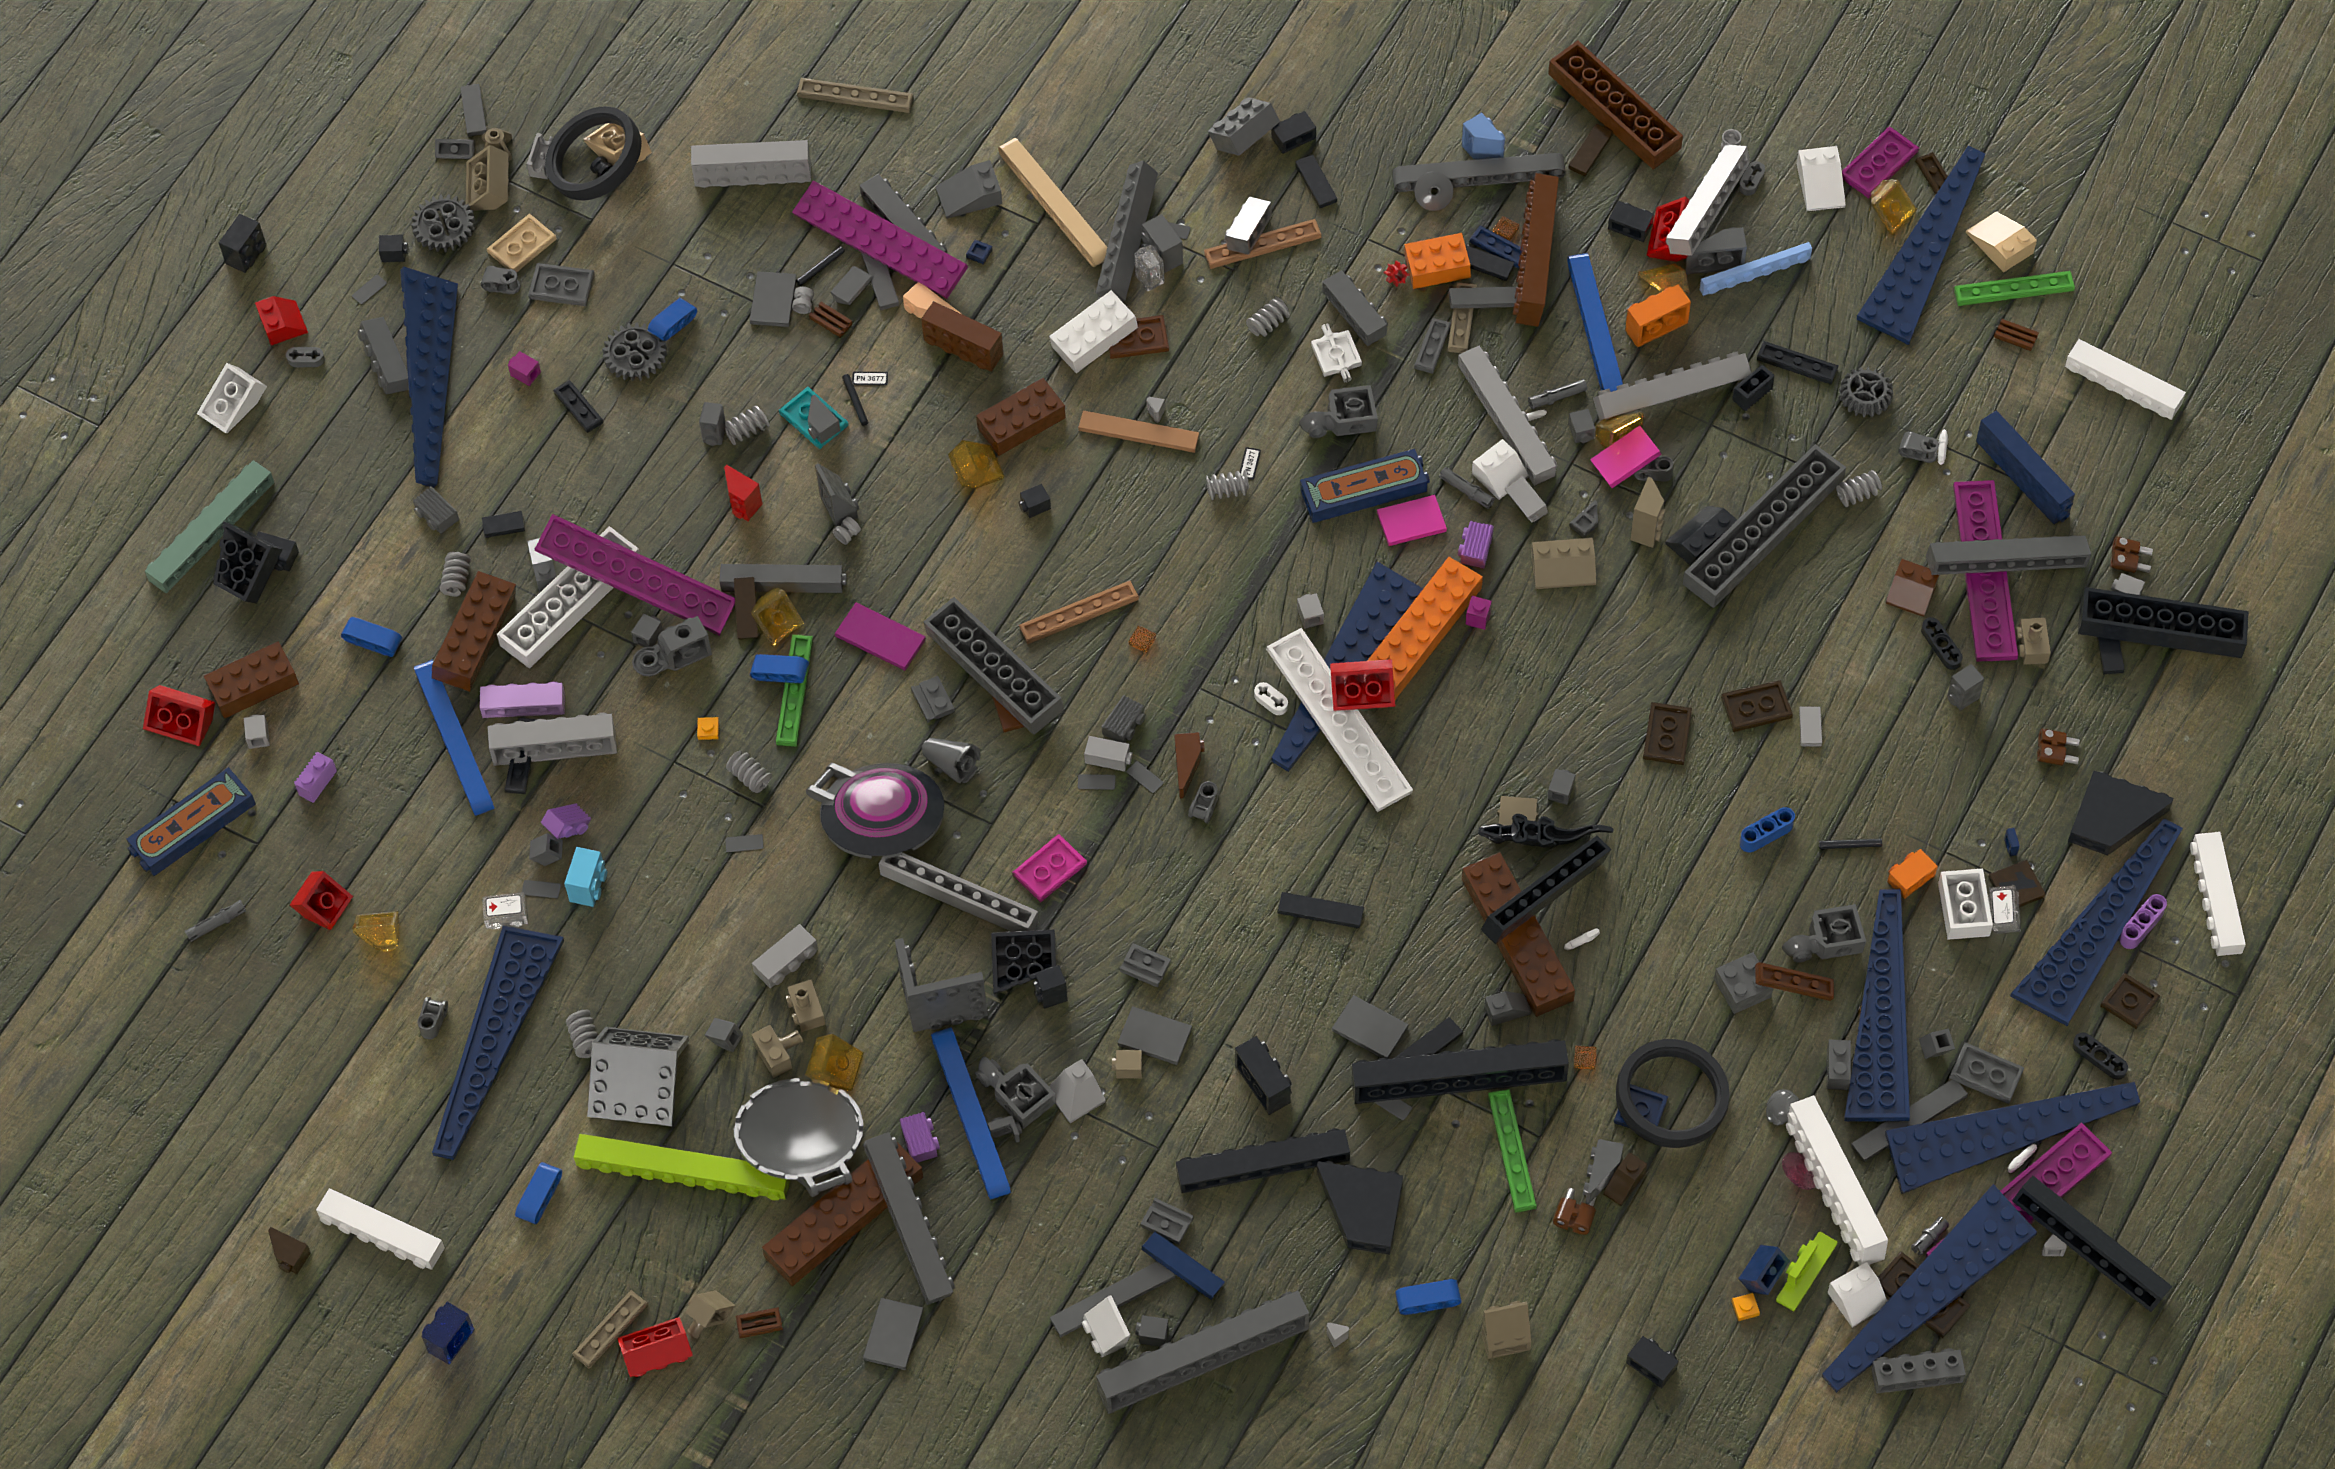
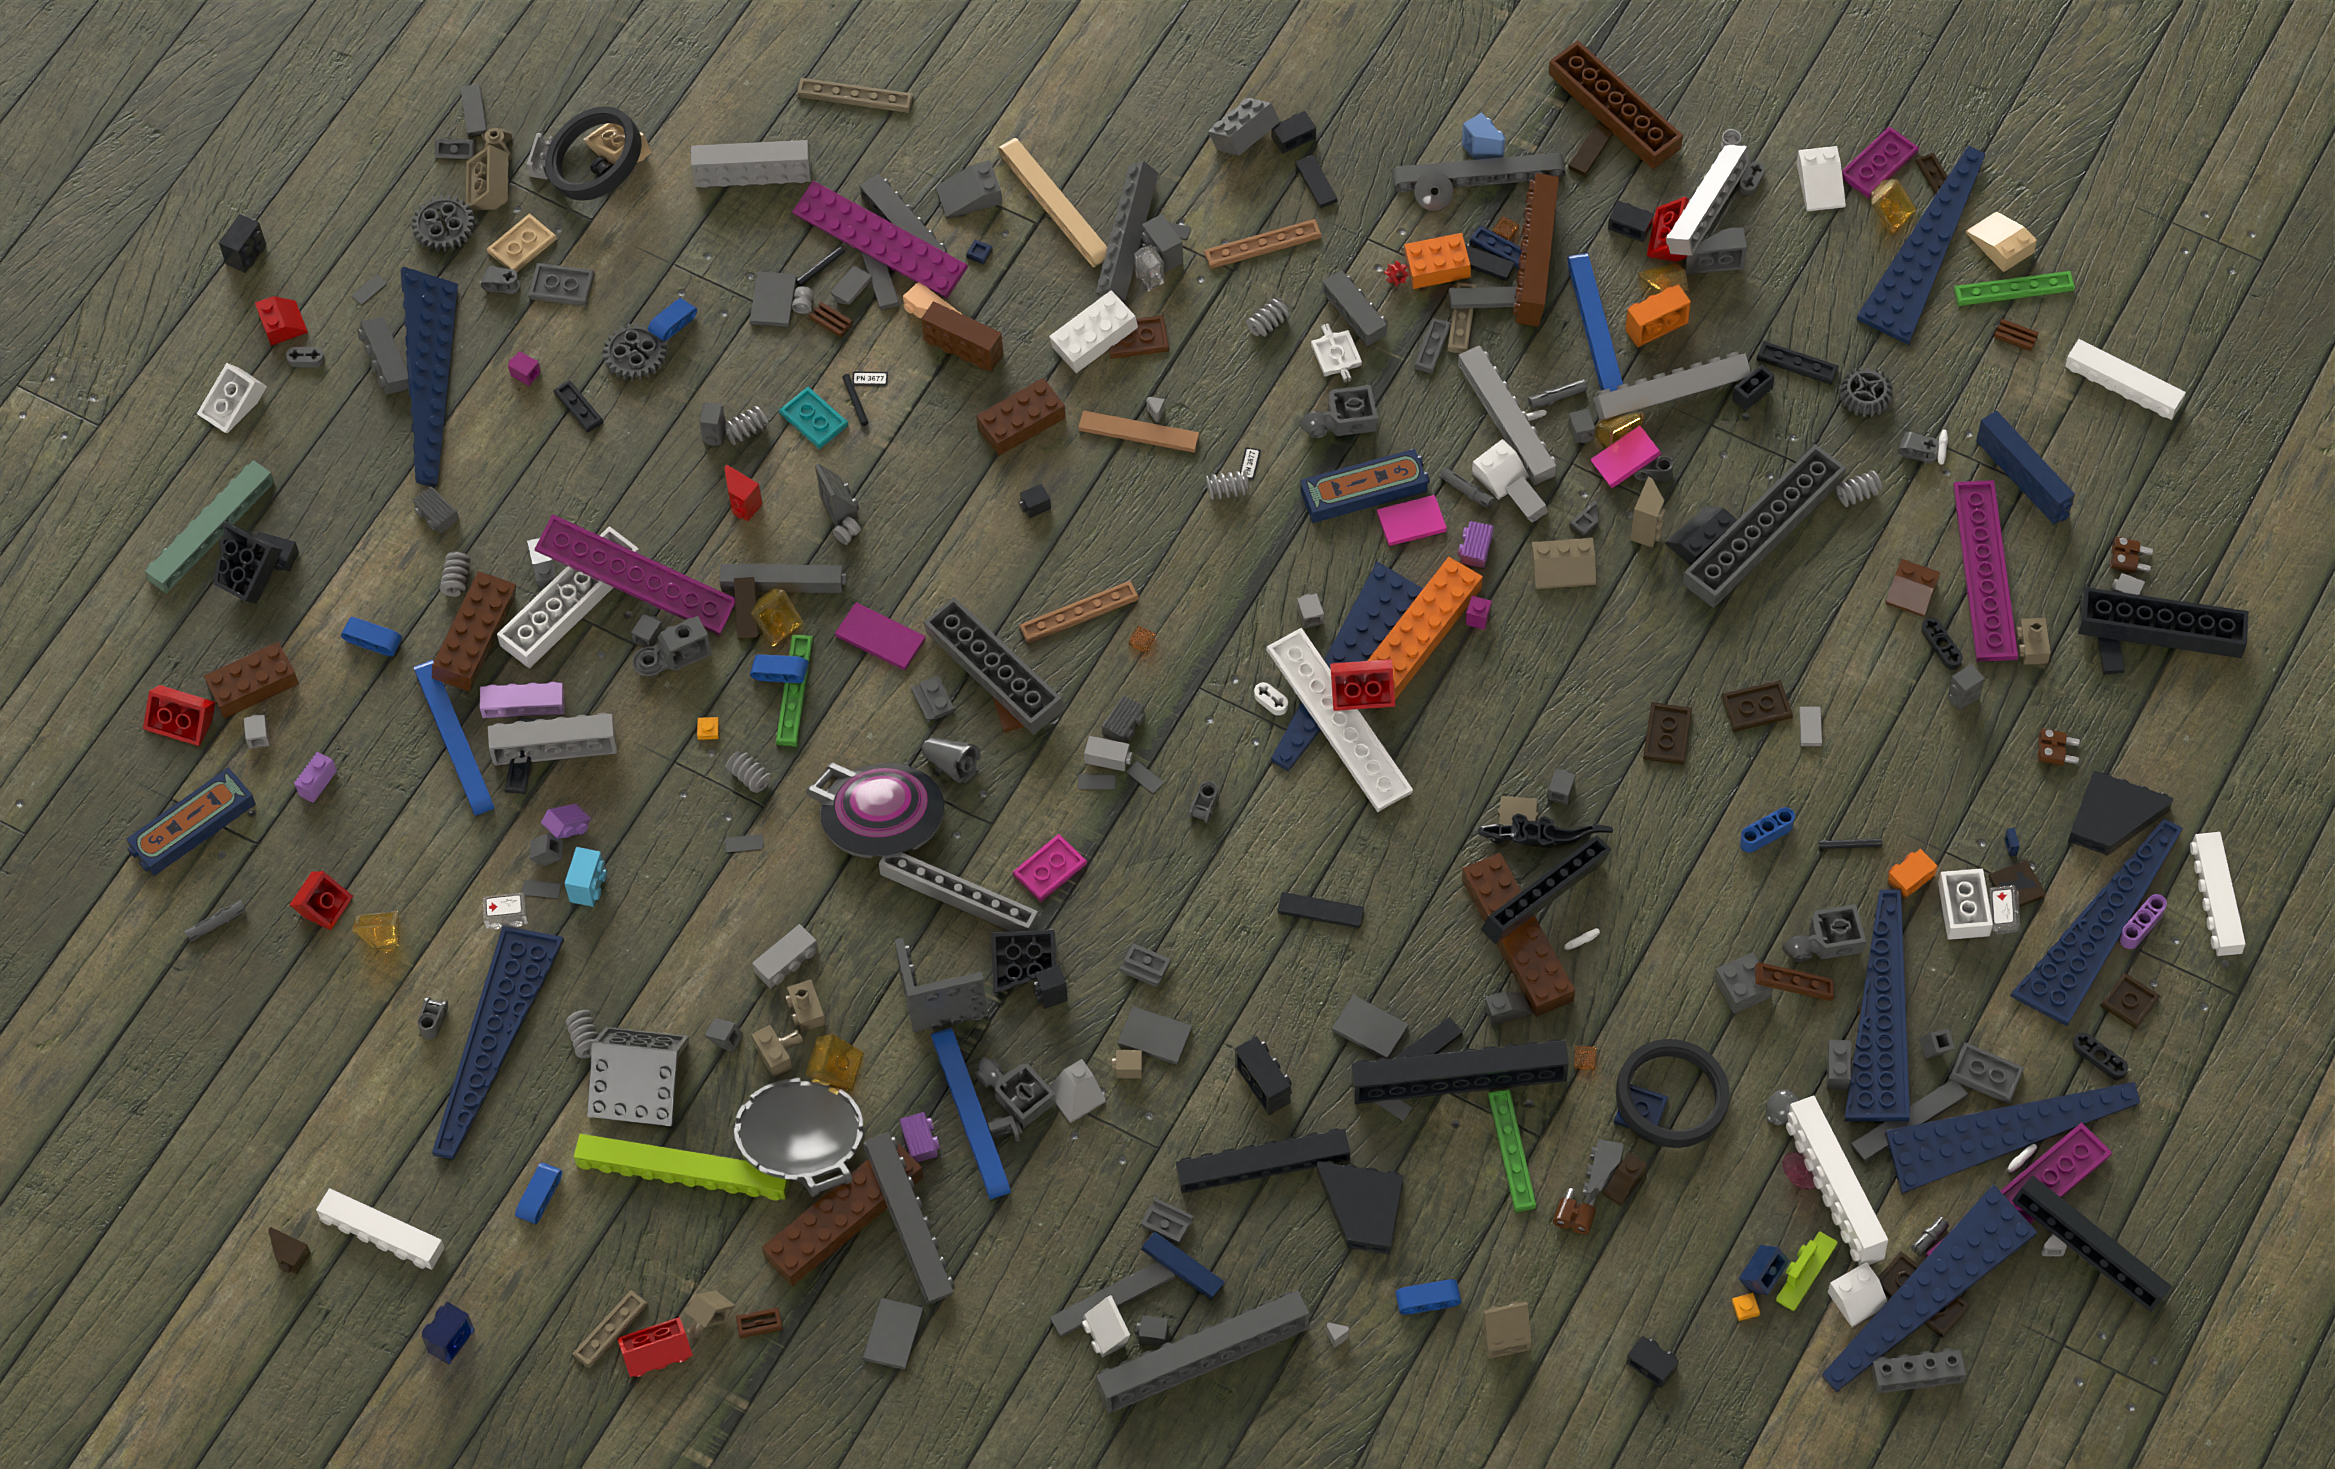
(392, 248): black brick -> none
(503, 524): black tile -> none
(821, 421): dark grey slope -> none
(975, 464): clear yellow slope -> none
(1188, 757): reddish brown slope -> none
(1248, 225): brick -> none
(1756, 268): light blue plate -> none
(2008, 555): dark grey brick -> none

